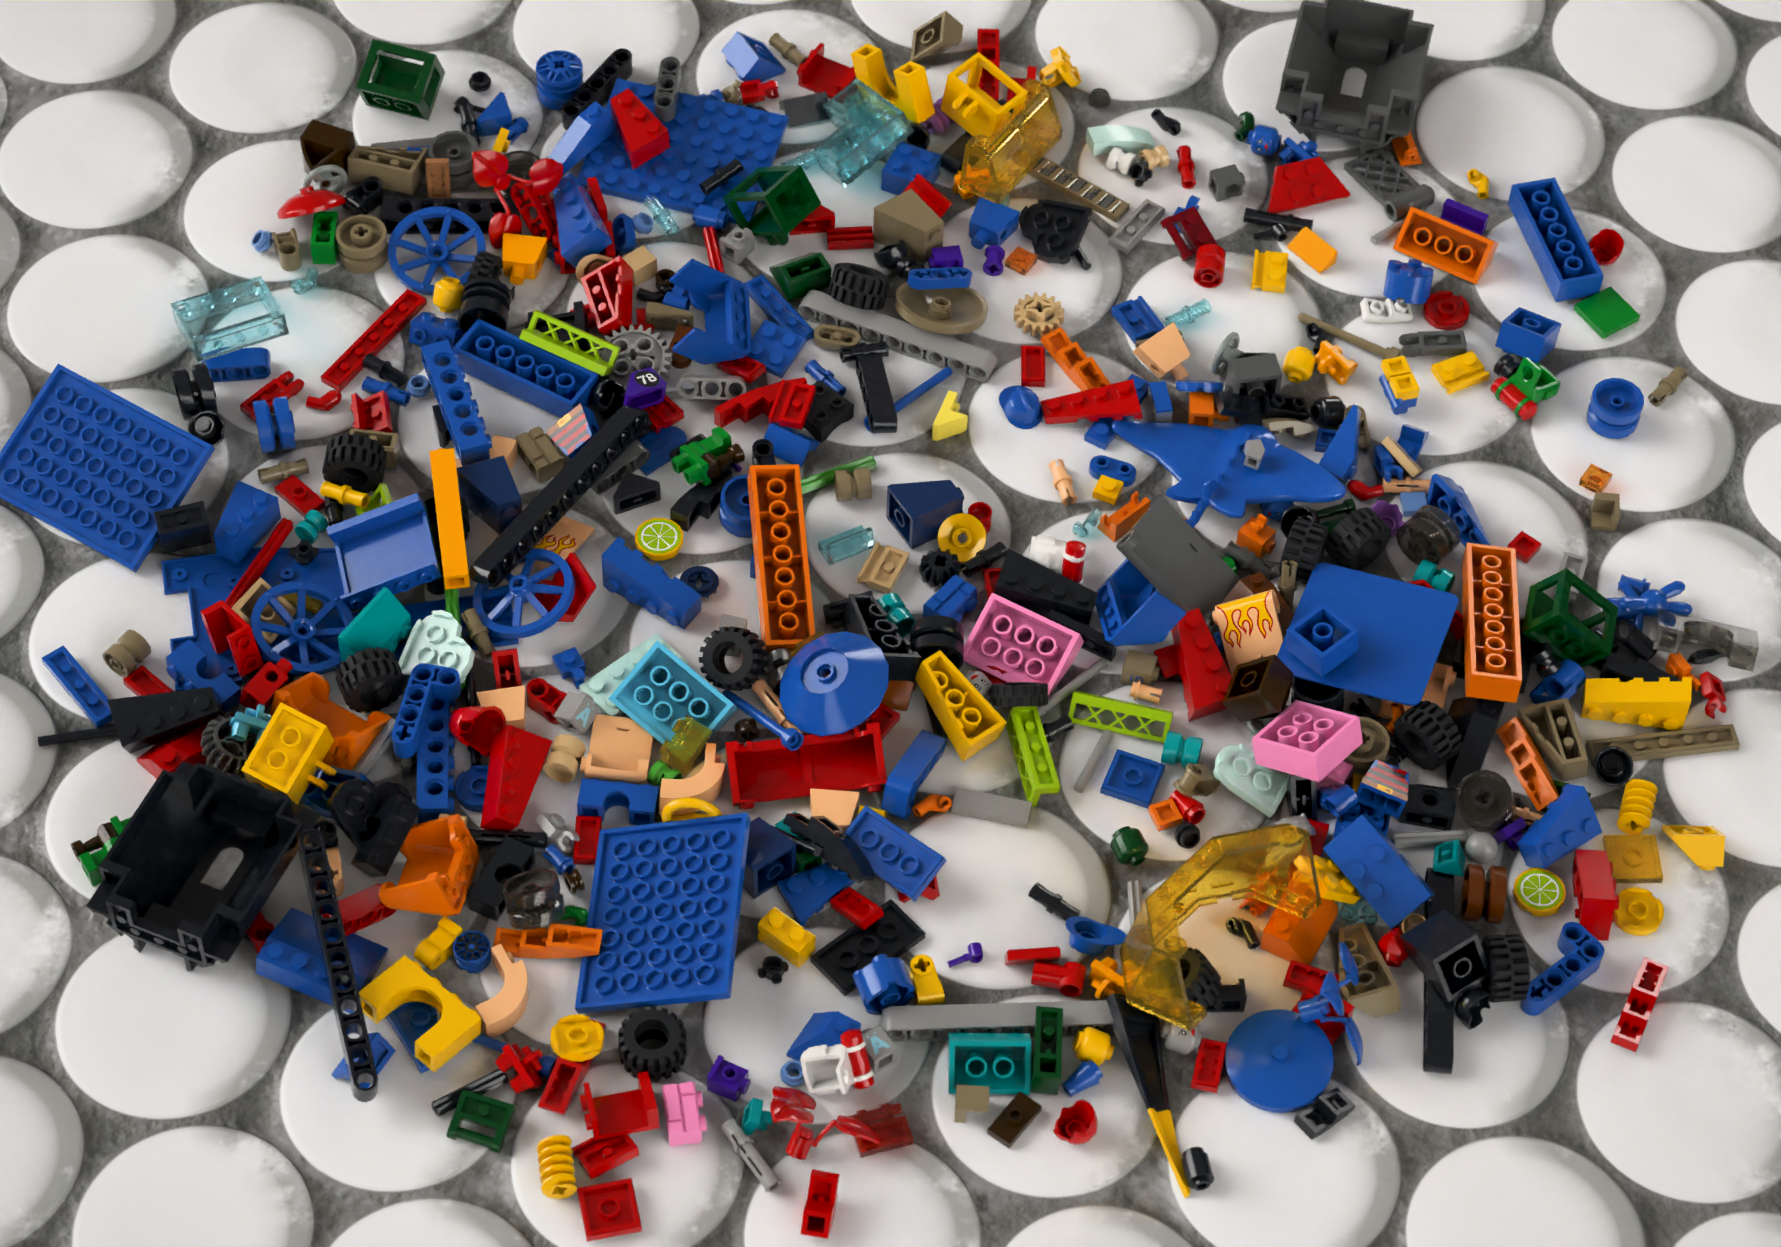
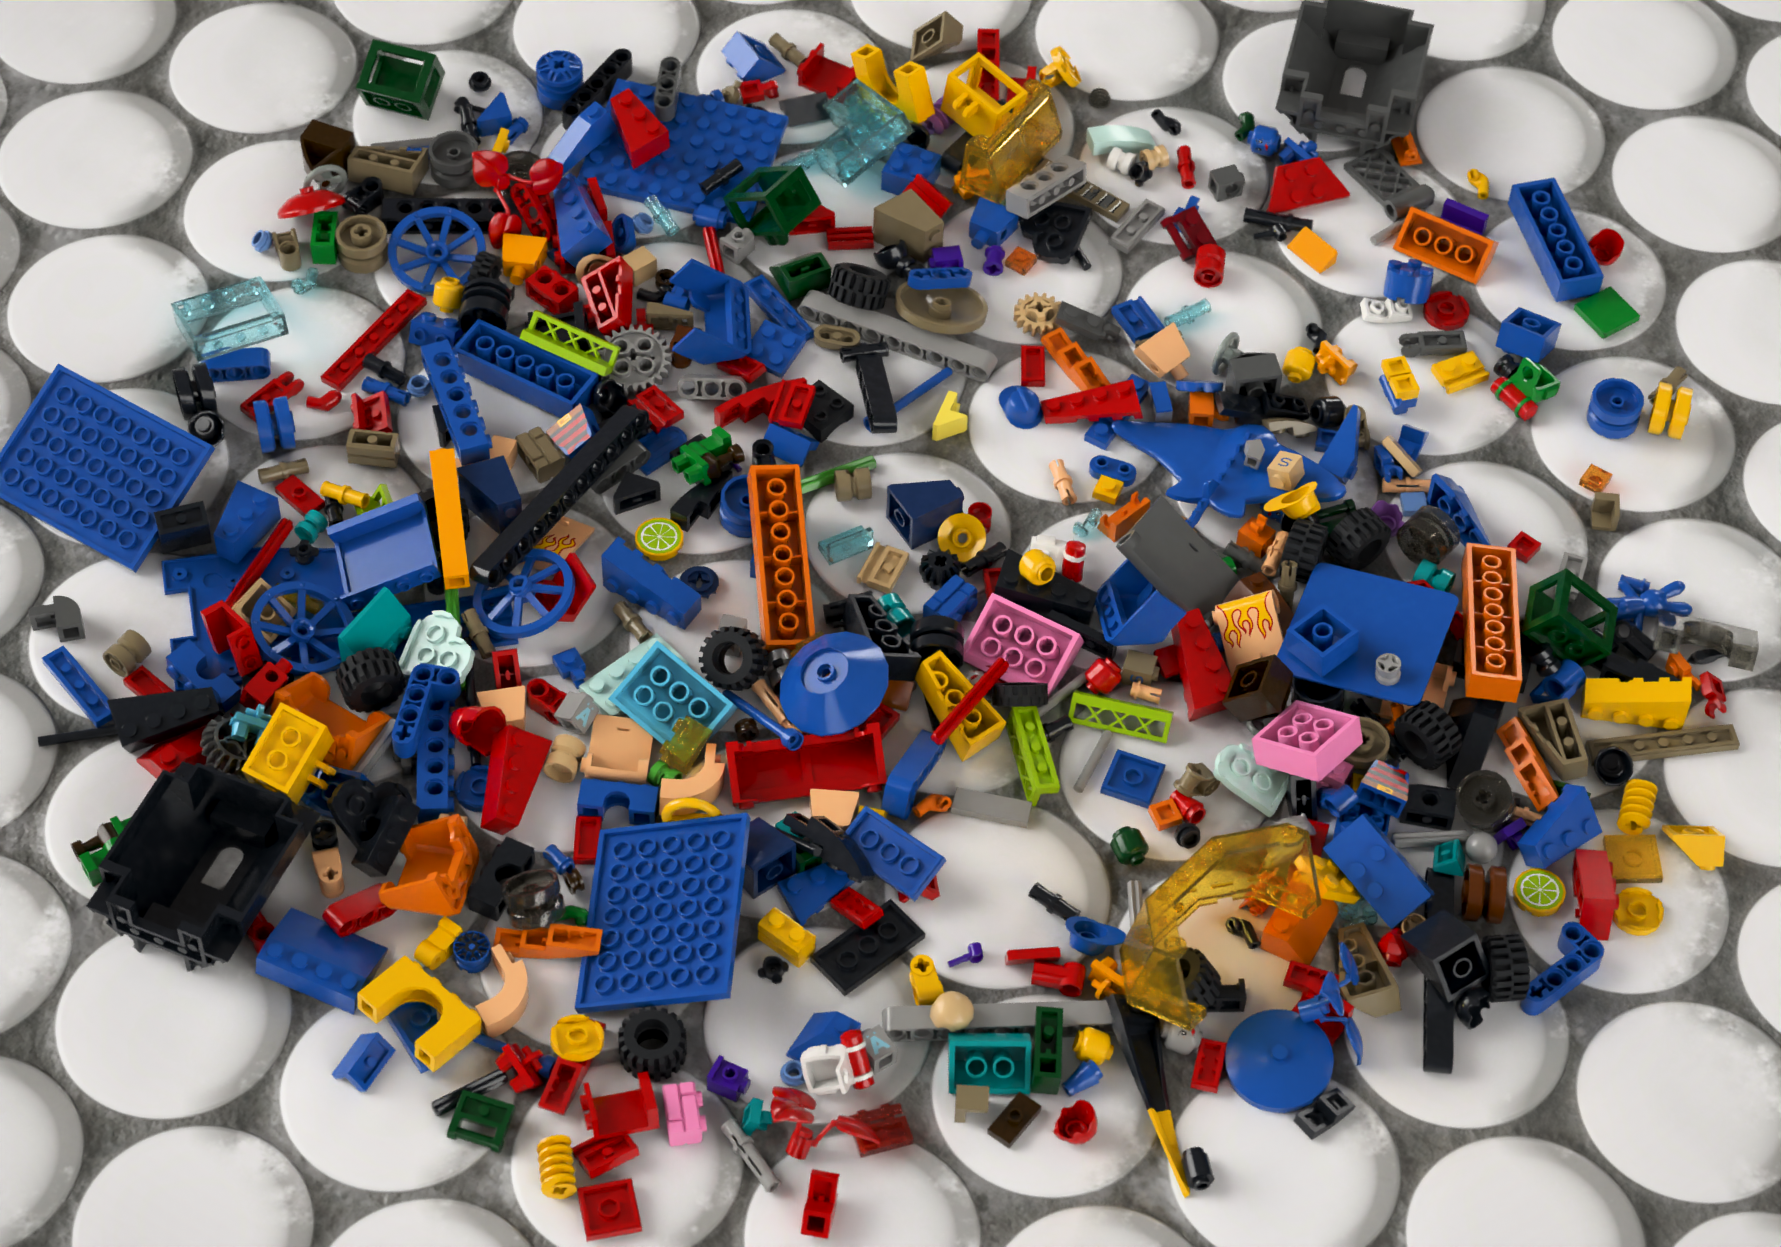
(62, 614): none -> dark grey brick
(341, 974): black beam -> none
(355, 462): black tyre -> none
(438, 178): medium nougat plate -> none
(496, 837): black pin -> none
(551, 290): none -> red brick
(555, 828): light grey plate -> none
(632, 621): none -> dark tan pin
(645, 389): dark purple slope -> none
(826, 377): blue pin -> none
(884, 984): blue brick -> none
(952, 1011): none -> tan hair
(970, 700): none -> red axle
(1037, 567): none -> yellow head
(1046, 186): none -> light grey brick
(1086, 323): none -> dark grey hinge
(1103, 676): none -> red head
(1178, 749): teal wheel -> none
(1269, 271): yellow plate -> none
(1274, 554): none -> light nougat pin
(1285, 471): none -> tan brick
(1296, 503): none -> yellow piece
(1363, 491): red arm -> none
(1385, 353): dark tan piece -> none
(1385, 663): none -> light grey wheel
(1639, 1004): red slope -> none
(1669, 410): none -> yellow wheel

